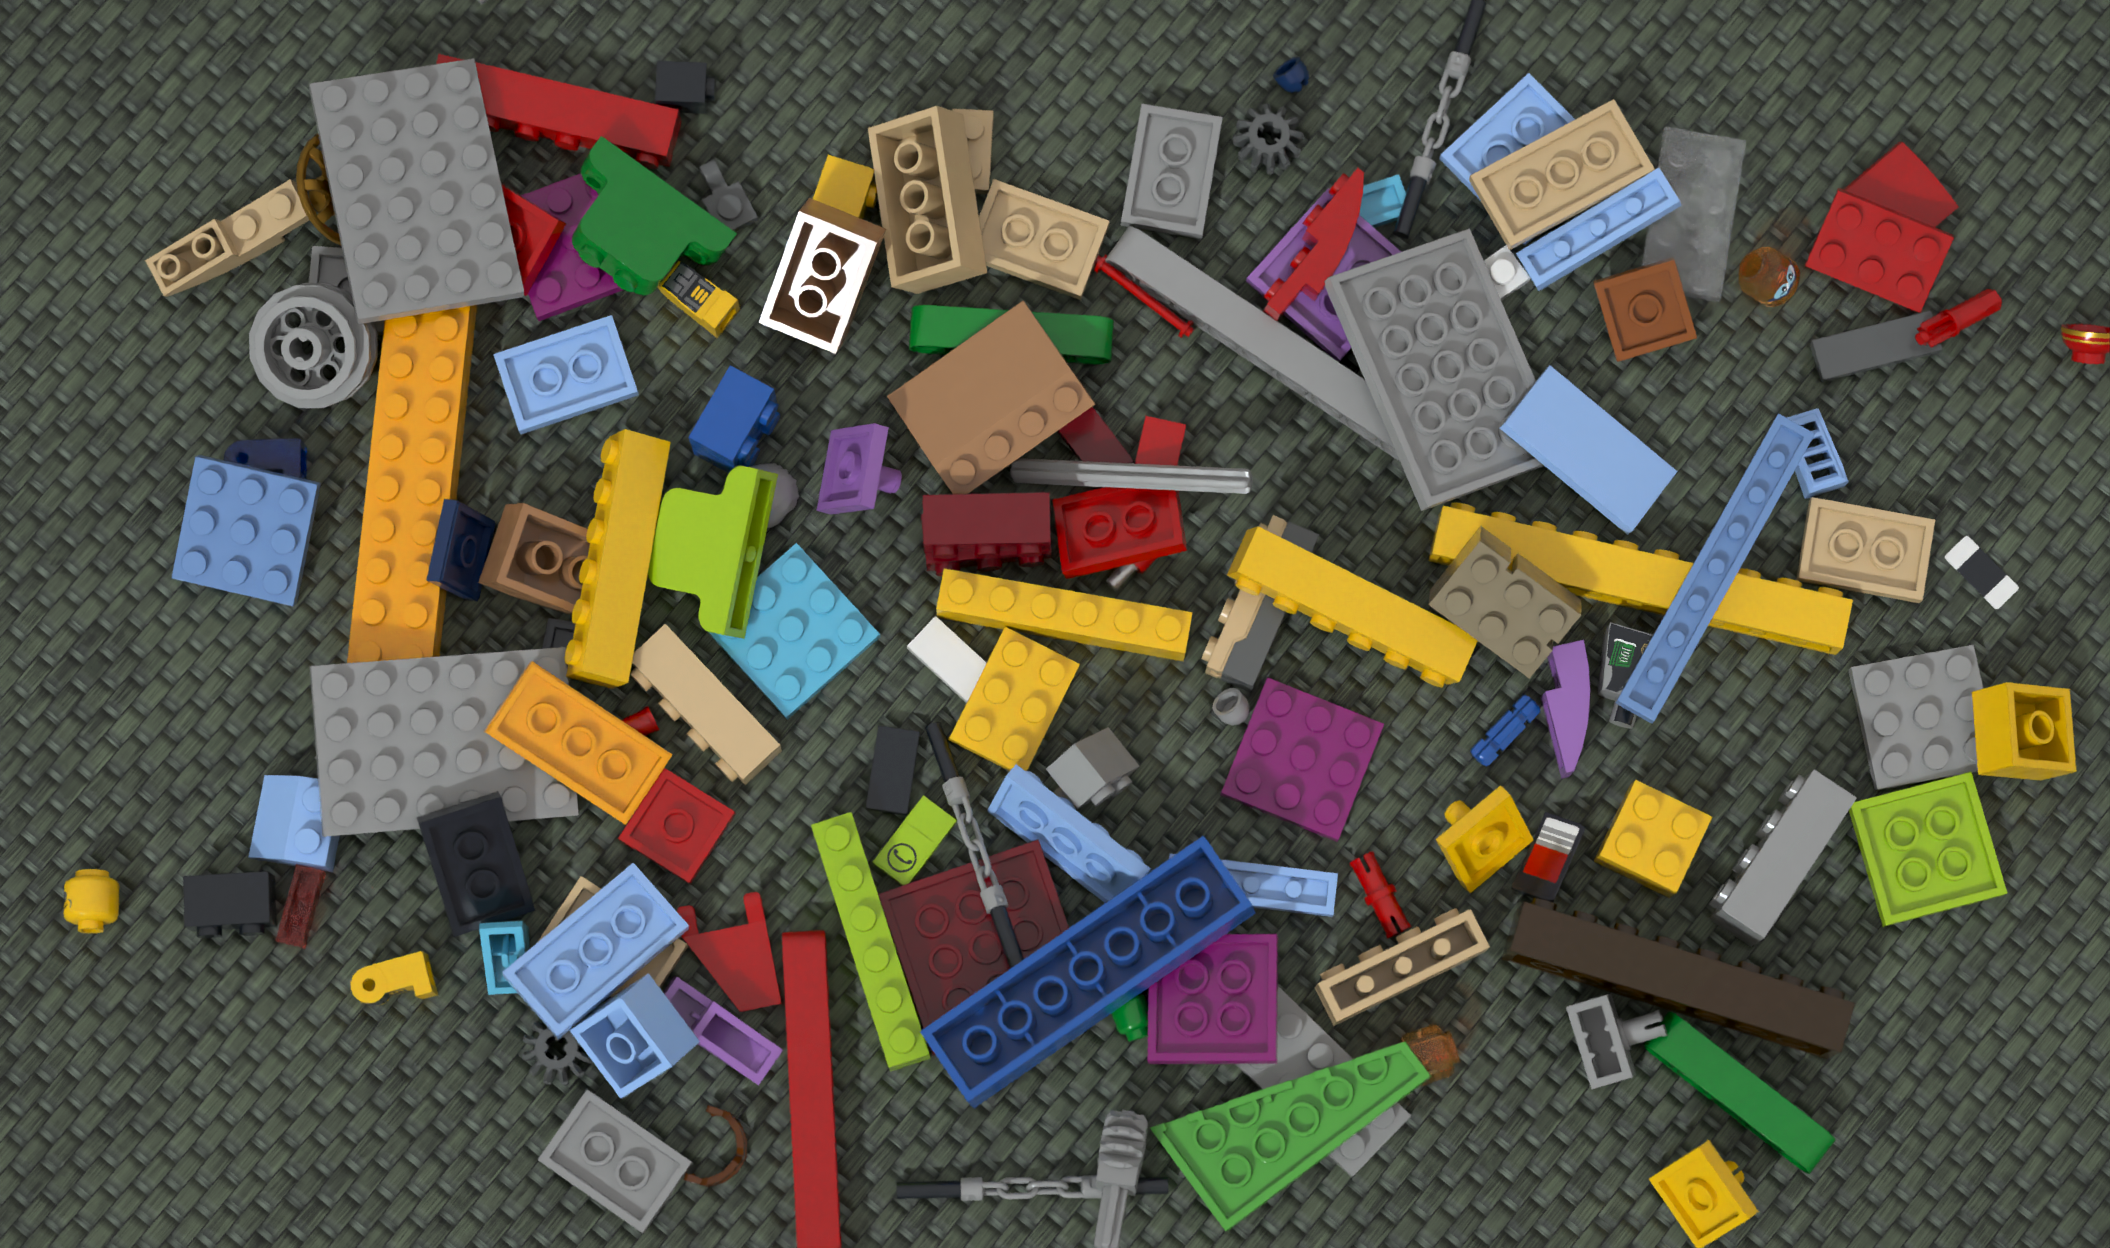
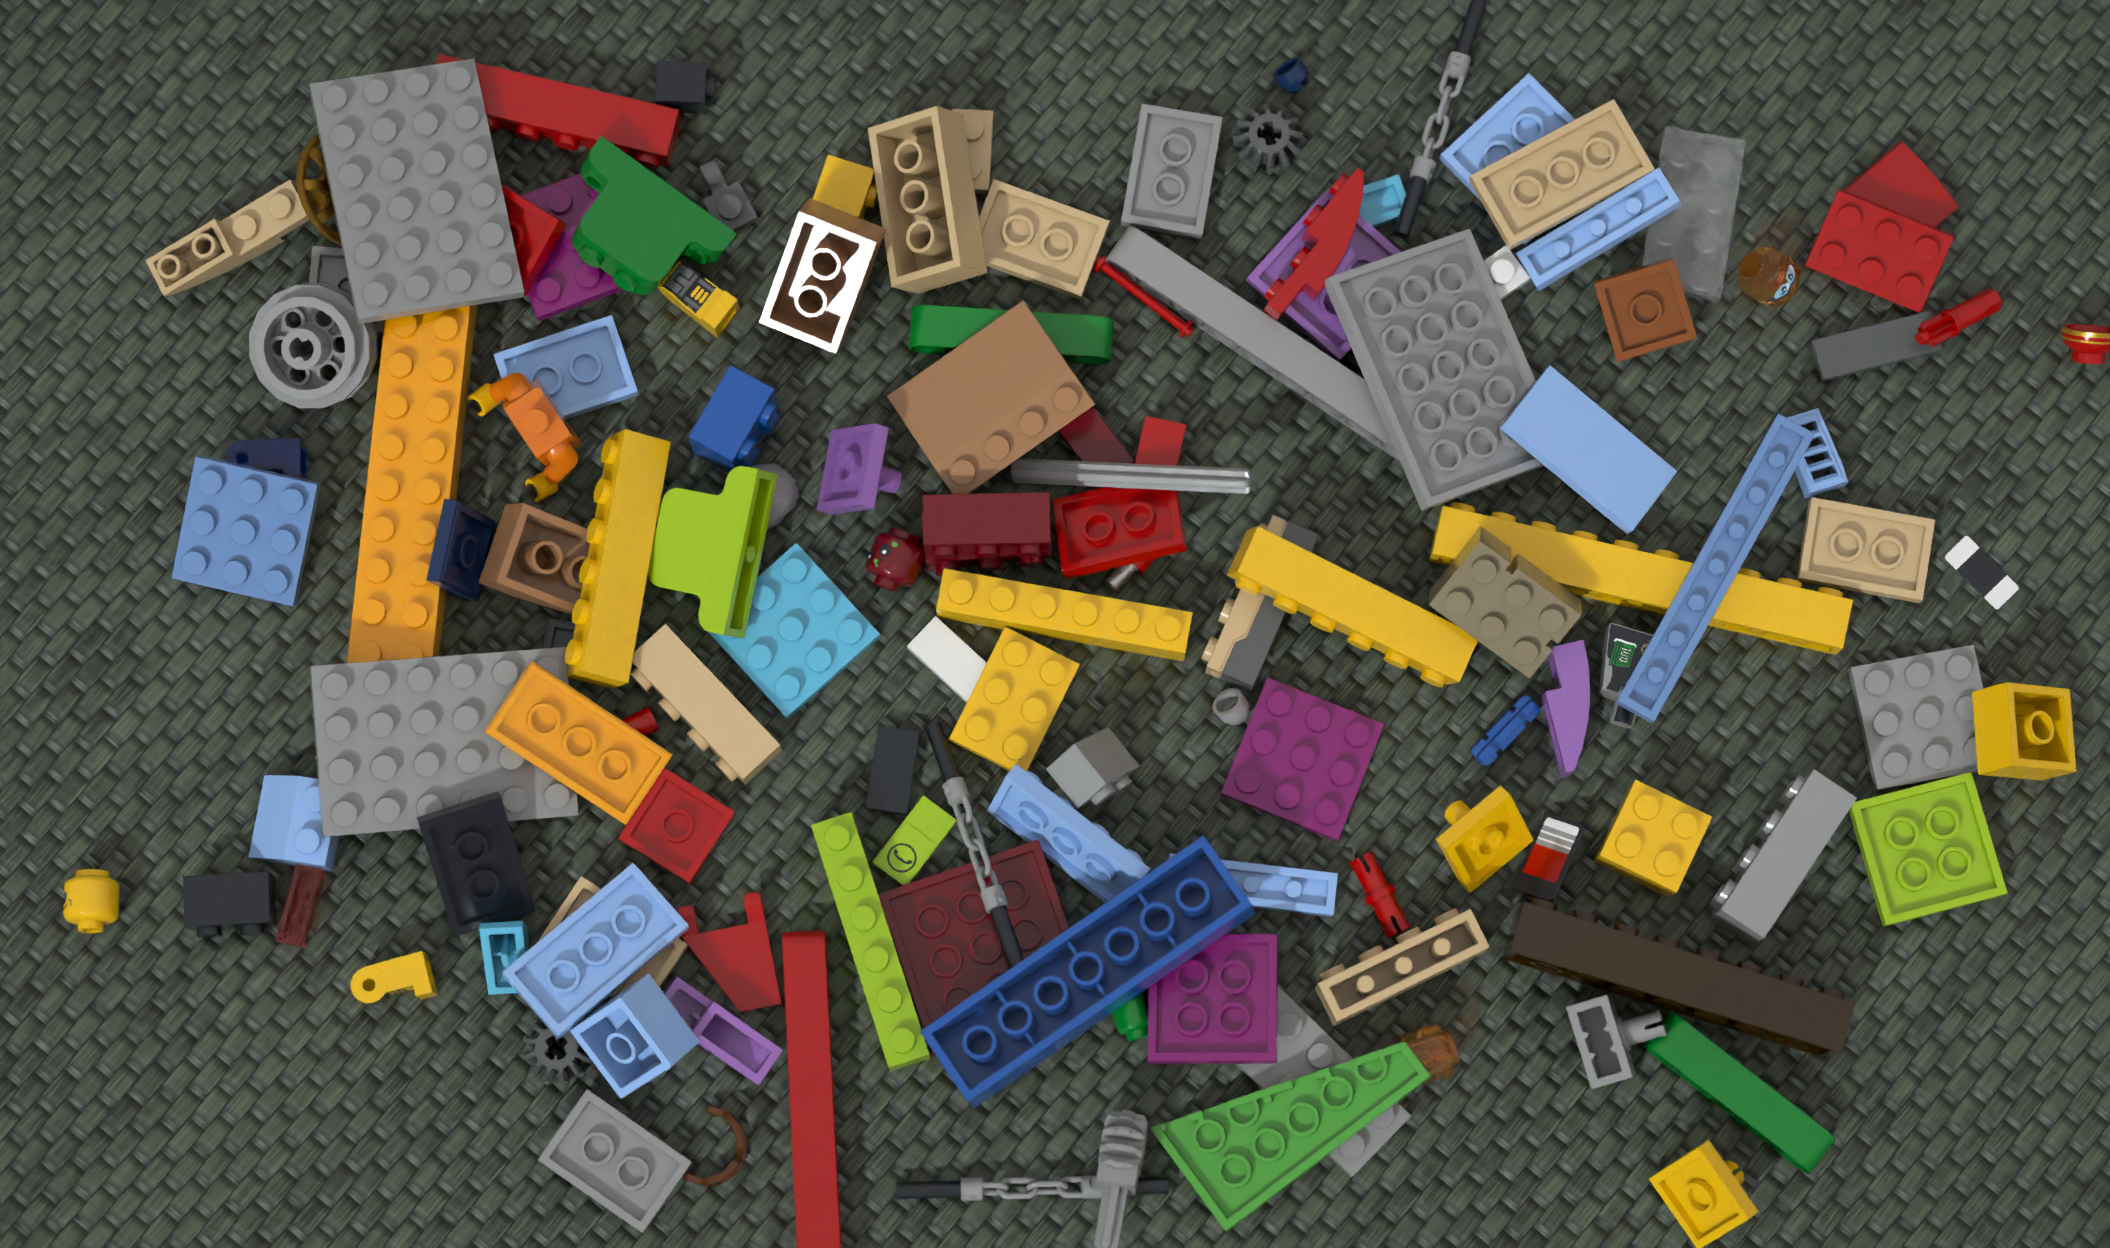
(539, 425): none -> orange torso
(895, 559): none -> dark red head

